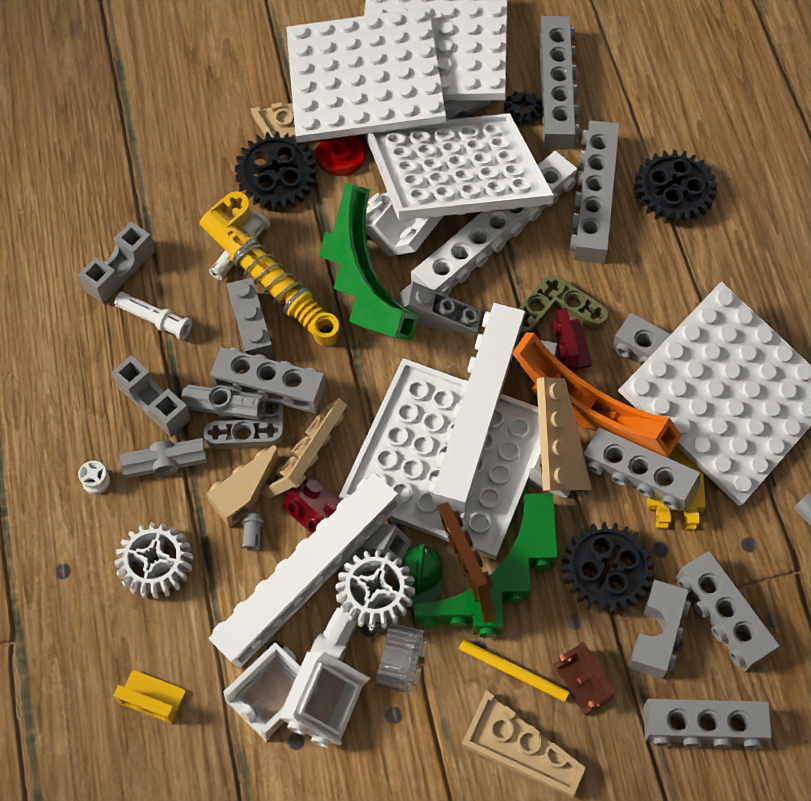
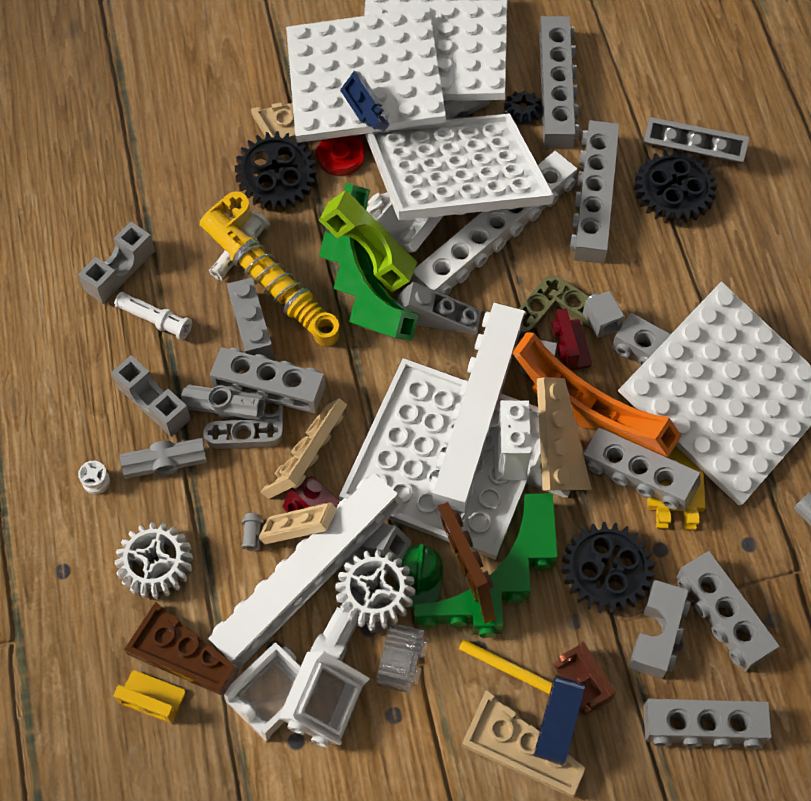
(179, 651): none -> reddish brown wing
(243, 488): tan slope -> none
(297, 523): none -> tan tile
(364, 102): none -> dark blue hinge
(390, 261): none -> lime arch
(512, 441): none -> white window
(559, 720): none -> dark blue beam
(603, 314): none -> light grey brick
(696, 140): none -> light grey brick

